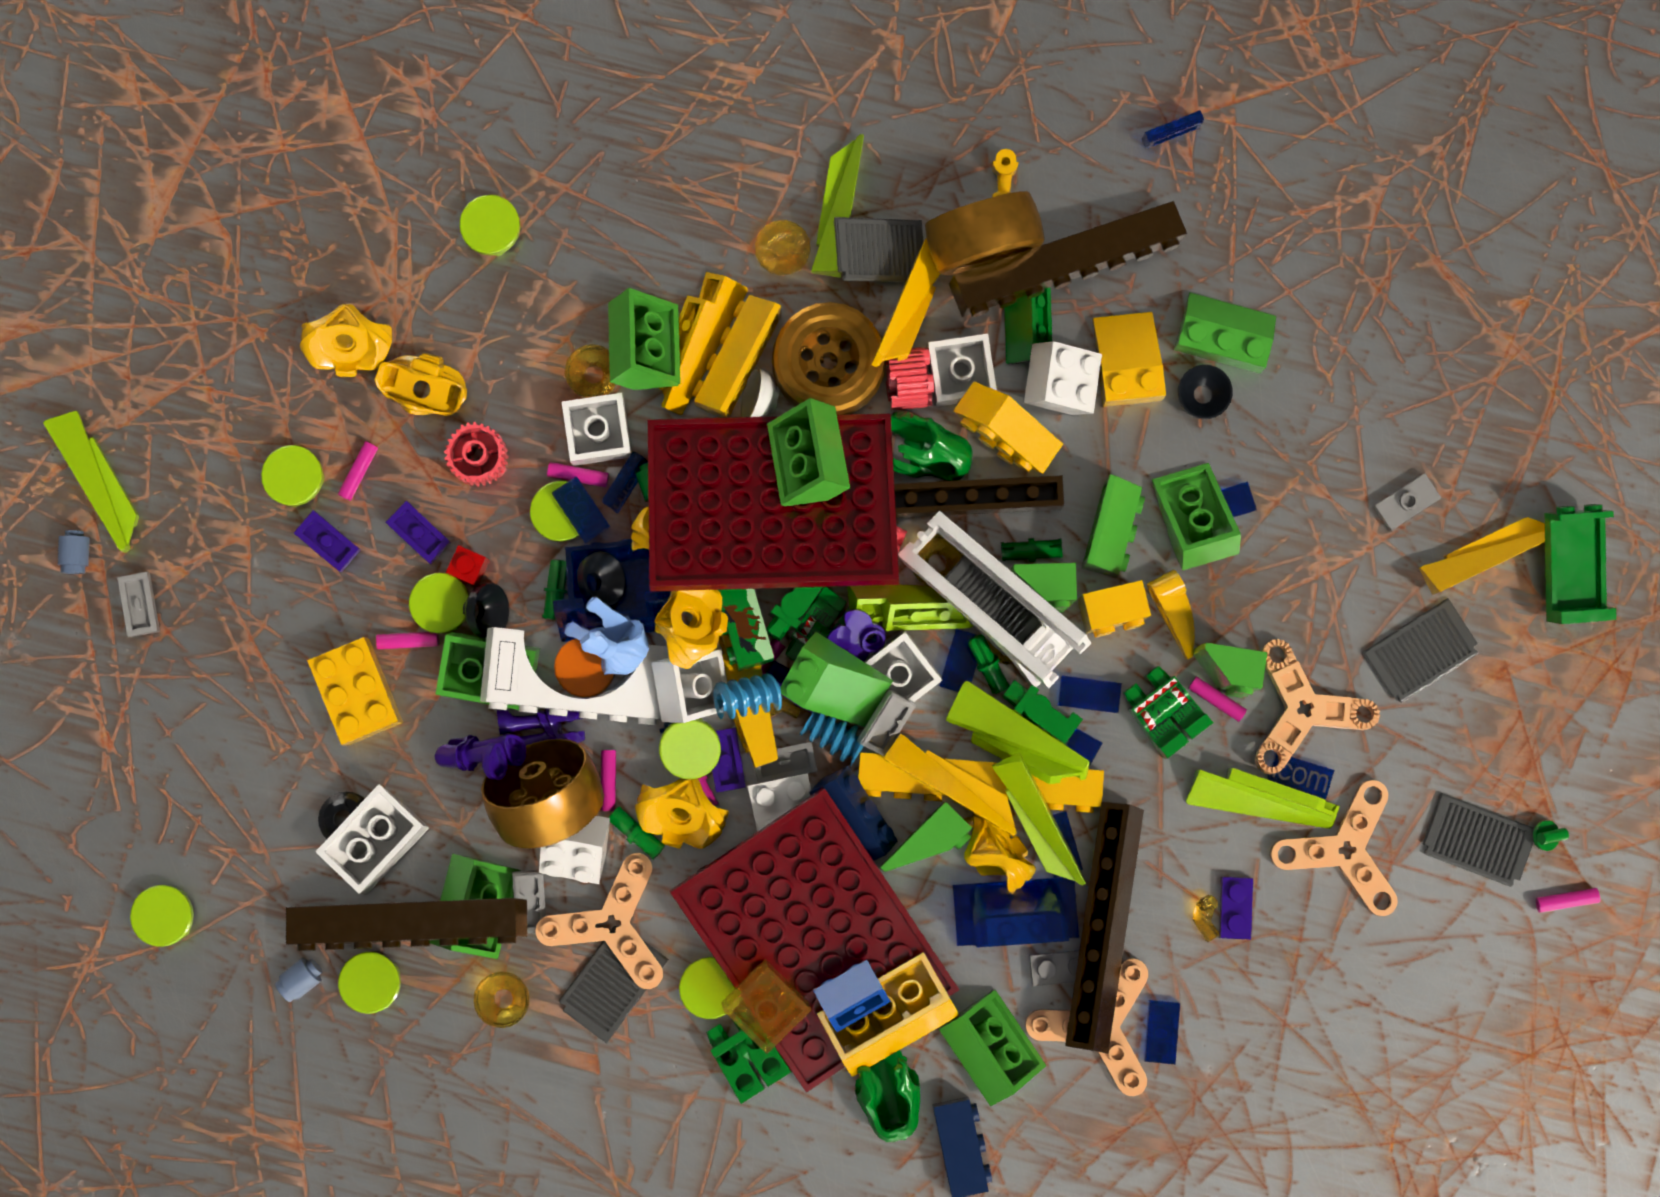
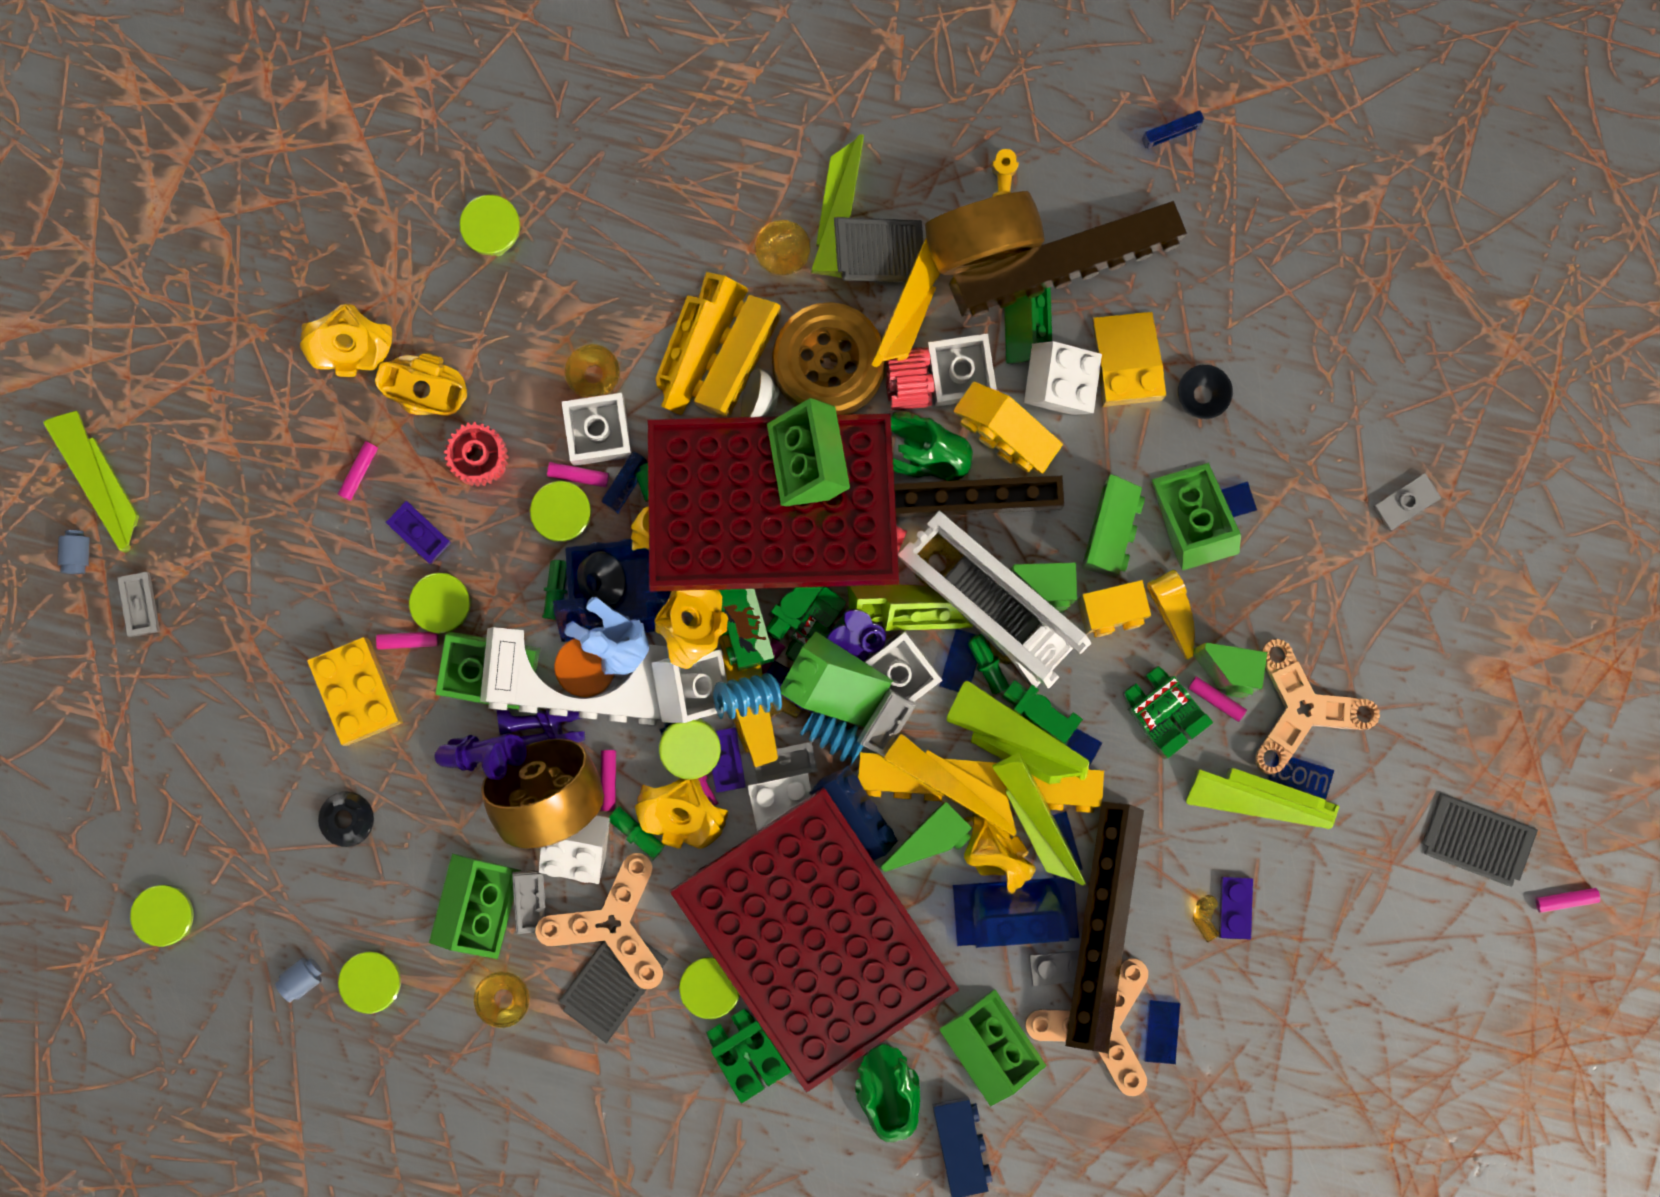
(292, 475): lime tile -> none
(327, 541): dark purple plate -> none
(372, 840): white slope -> none
(406, 922): dark brown brick -> none
(467, 566): red brick -> none
(492, 608): black piece -> none
(581, 510): clear blue tile -> none
(643, 341): bright green slope -> none
(766, 1006): clear yellow brick -> none
(851, 995): brick -> none
(915, 1009): yellow slope -> none
(1032, 549): green pin -> none
(1089, 694): clear blue tile -> none
(1226, 333): bright green slope -> none
(1356, 830): light nougat piece -> none
(1422, 651): dark grey window -> none
(1483, 554): yellow wedge -> none
(1547, 835): green plate -> none
(1576, 565): green panel -> none

